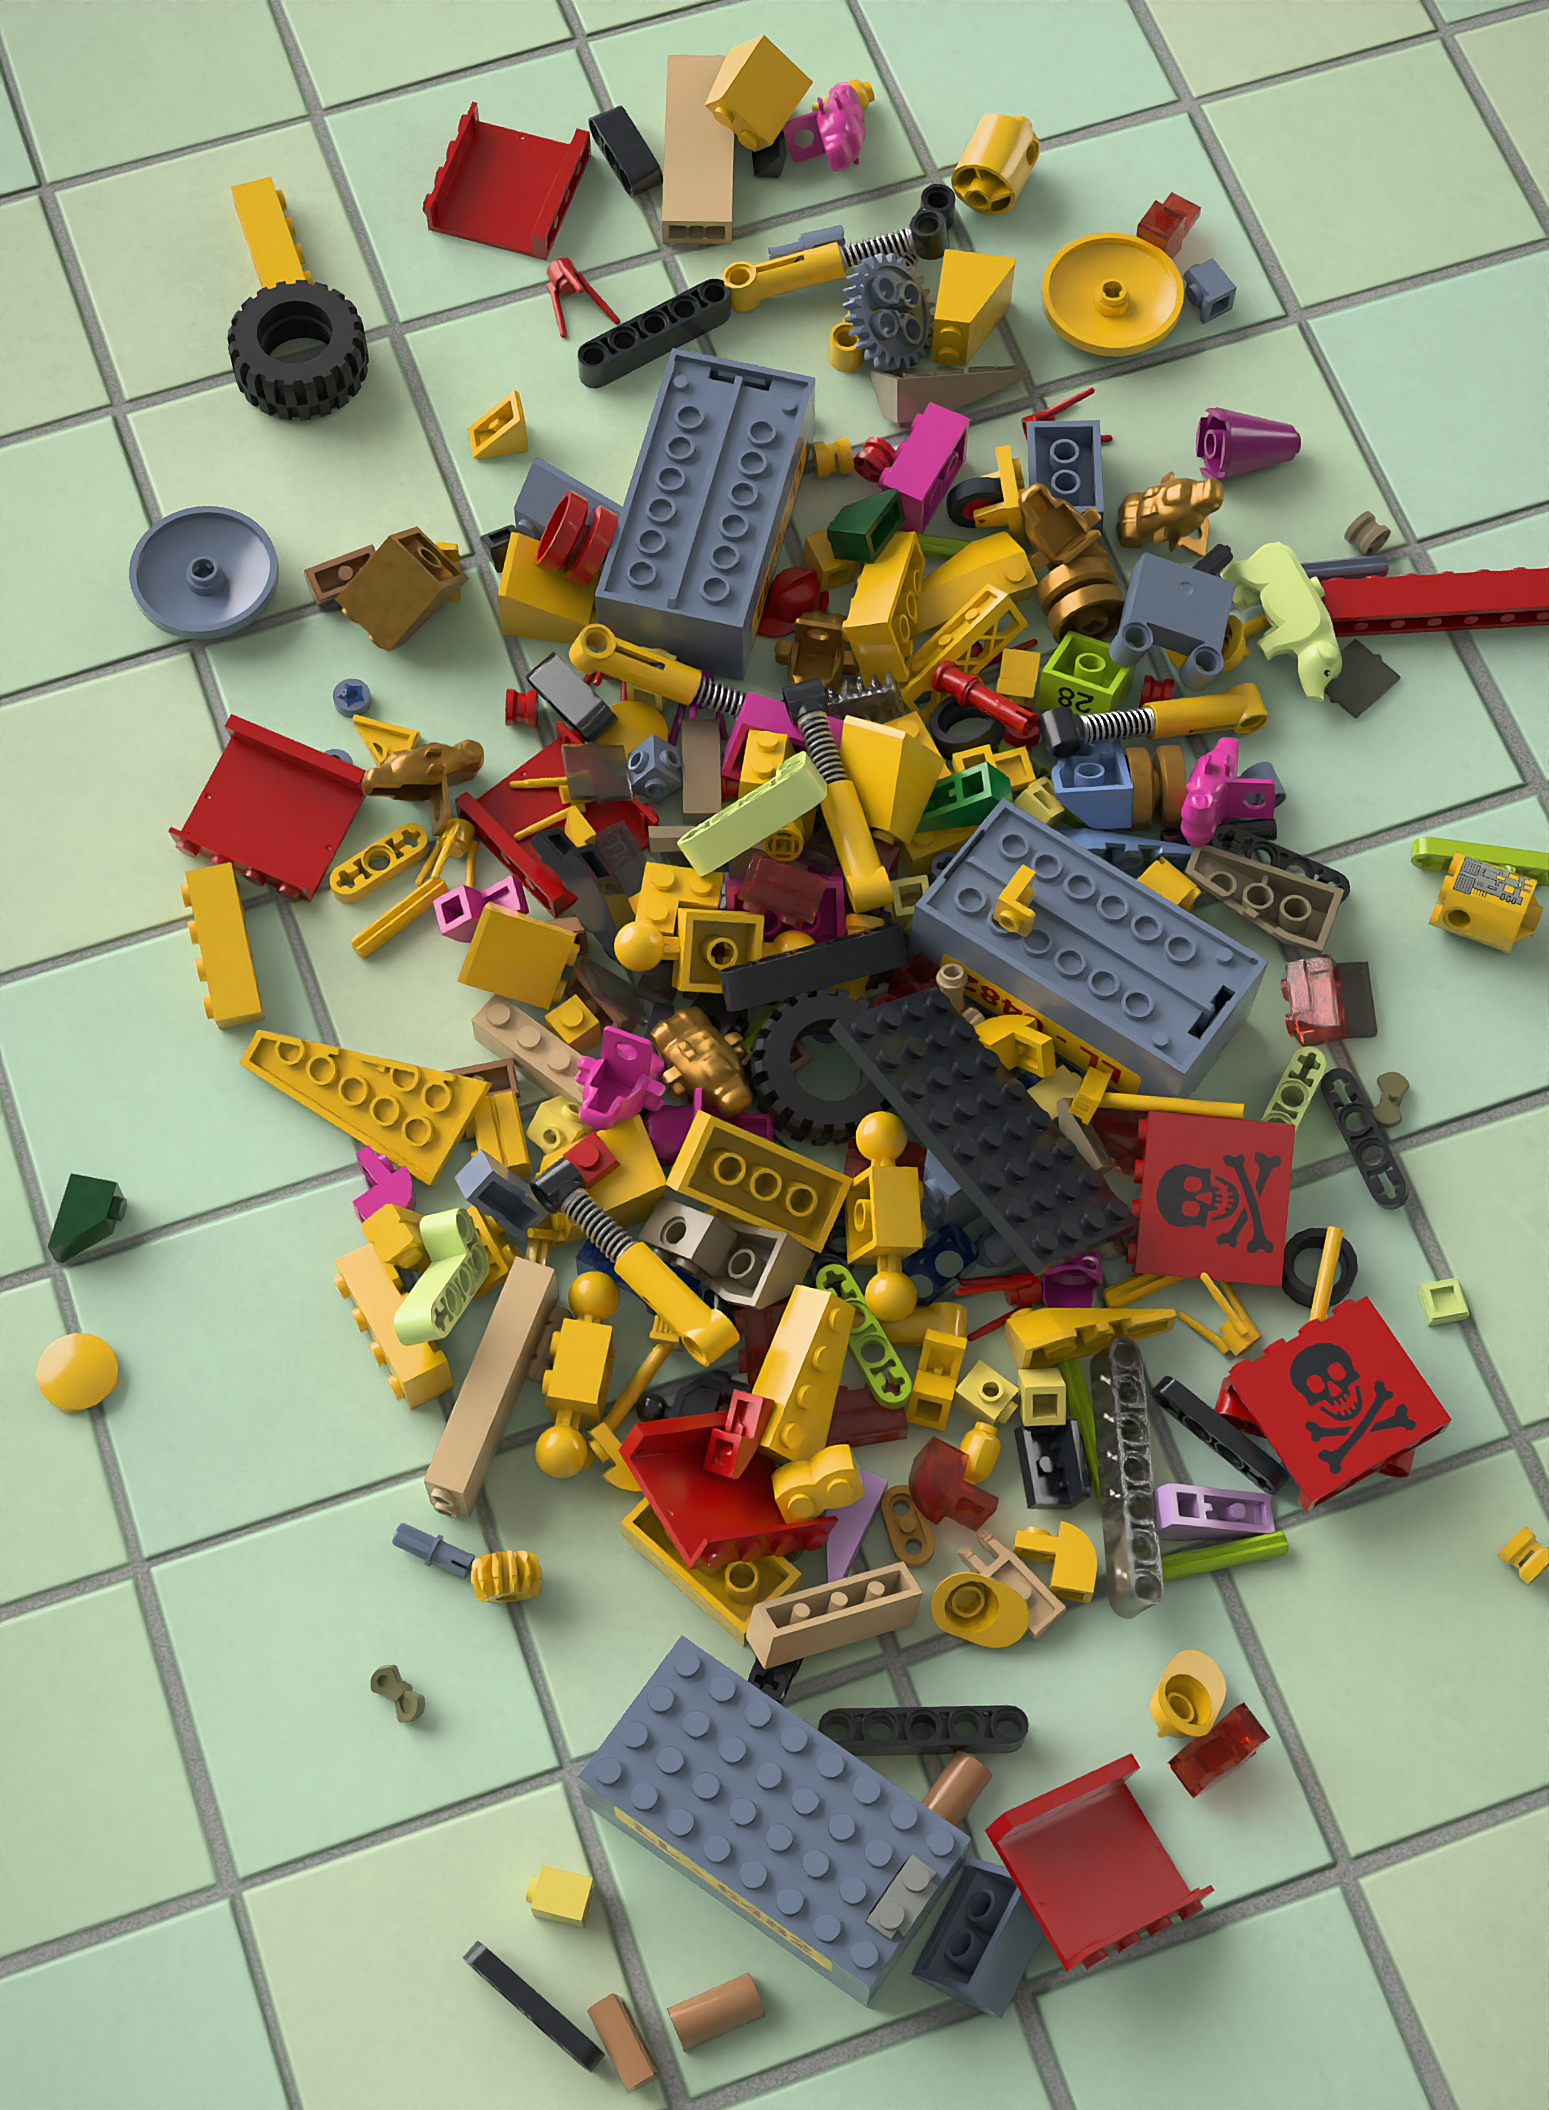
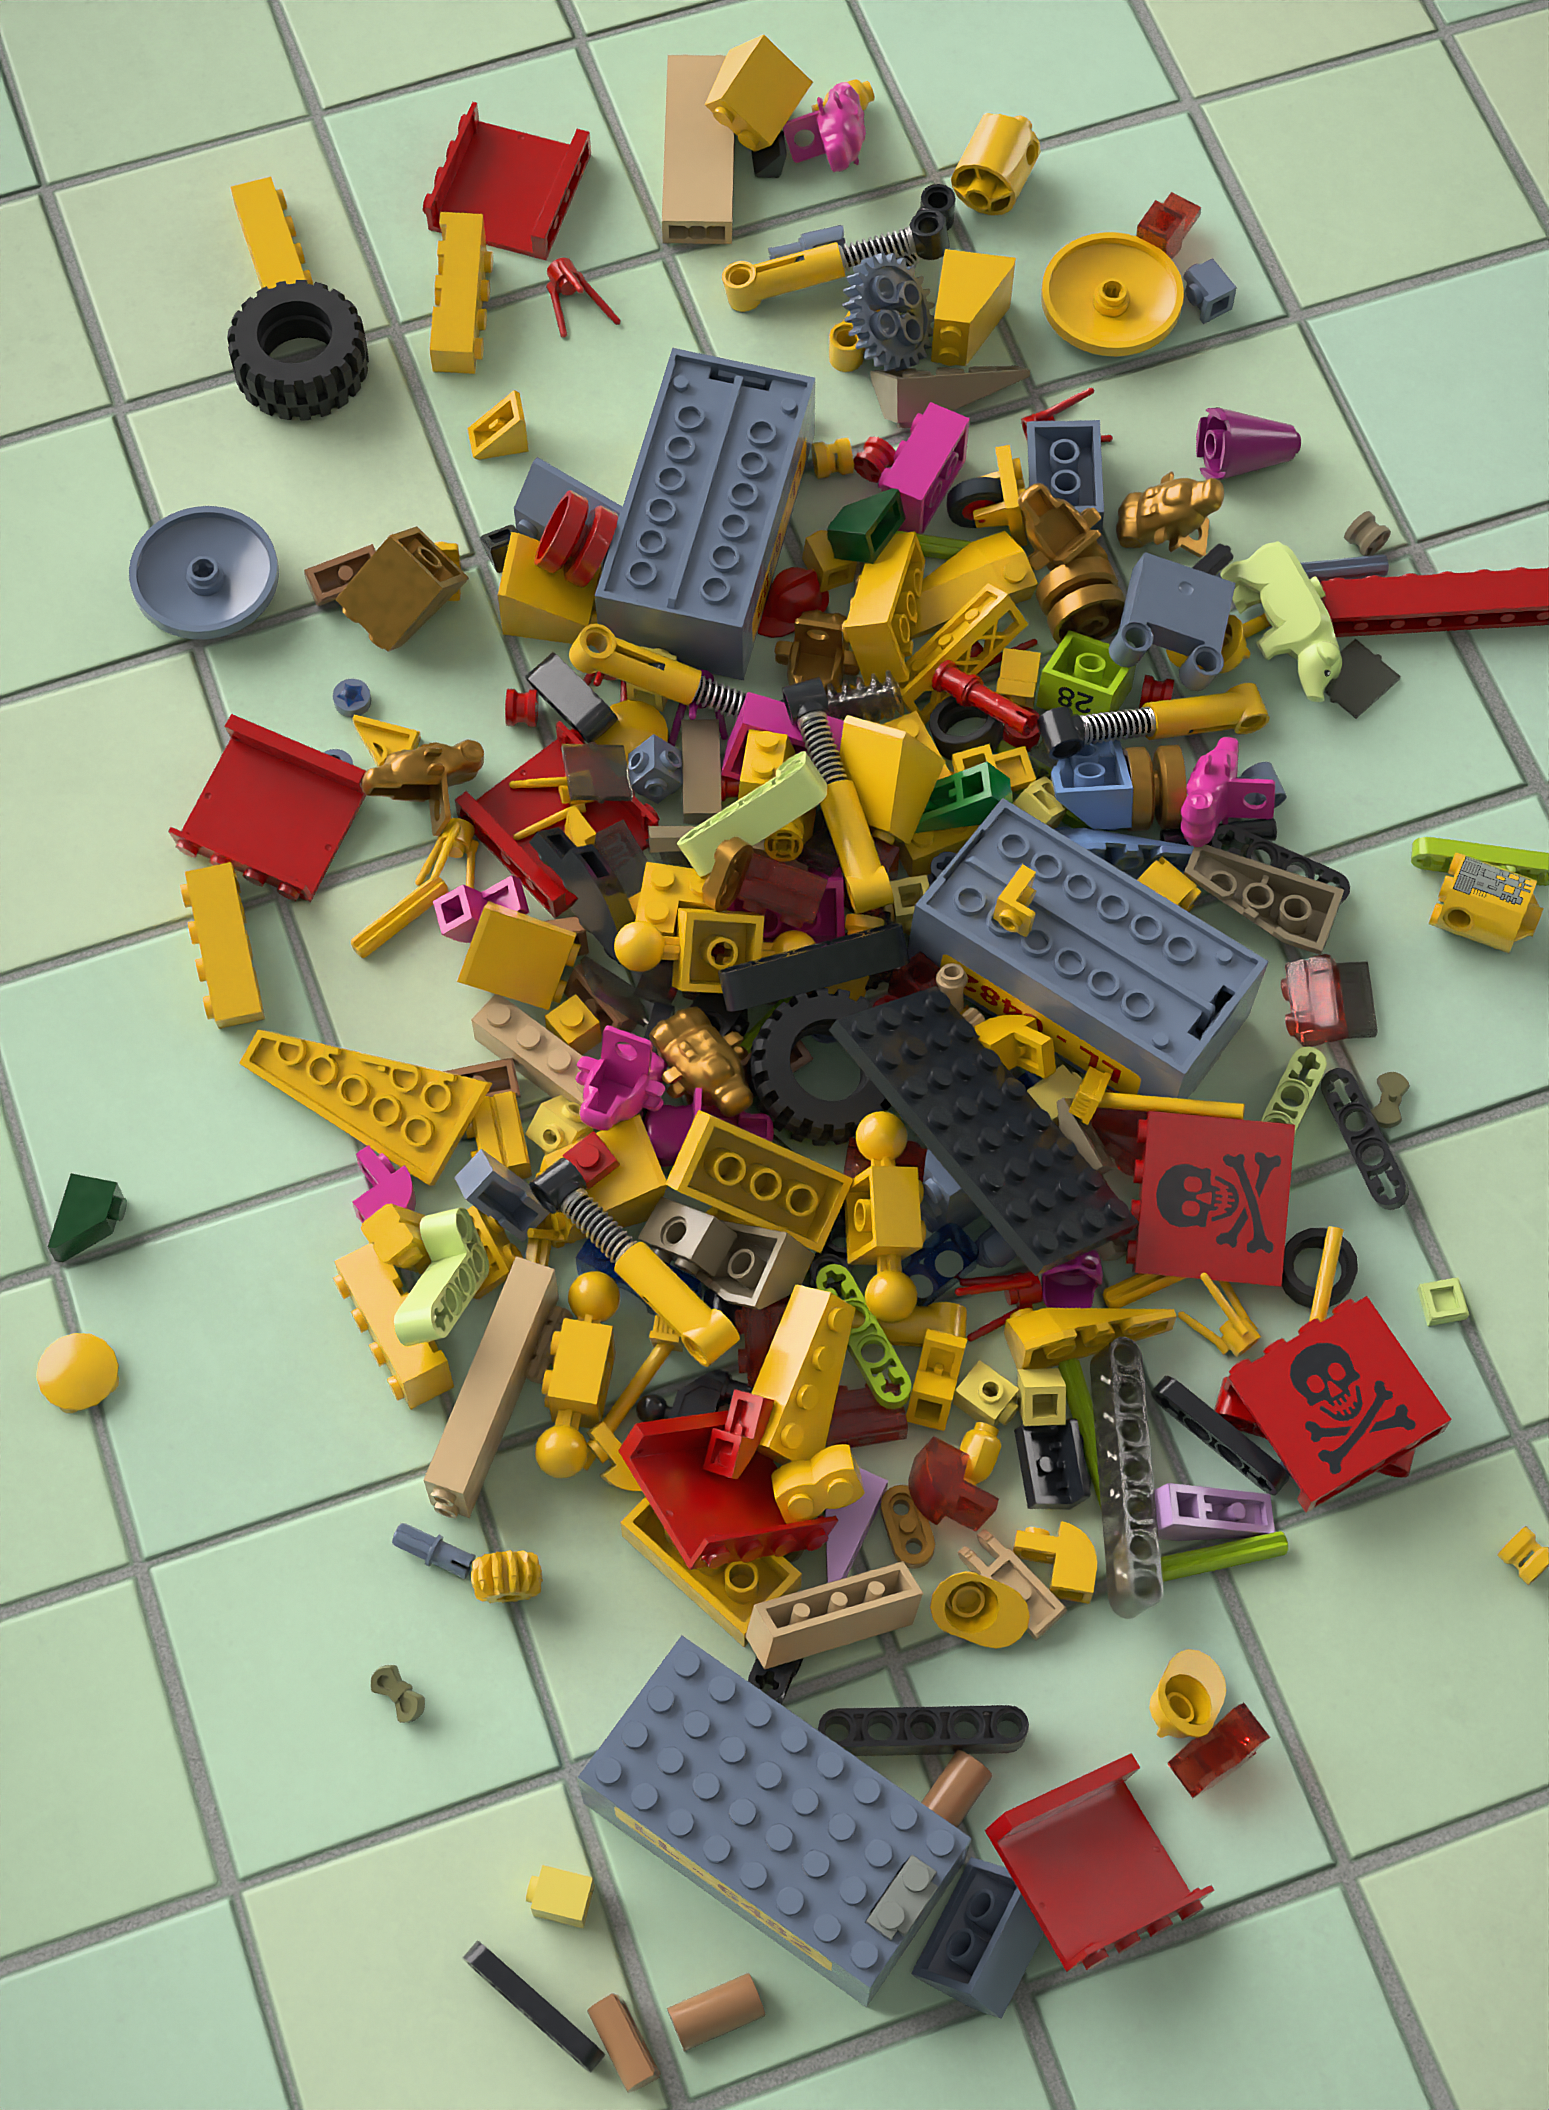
(383, 847): yellow beam -> none
(460, 294): none -> yellow wedge
(625, 151): black beam -> none
(654, 333): black beam -> none
(728, 873): none -> pearl gold plate

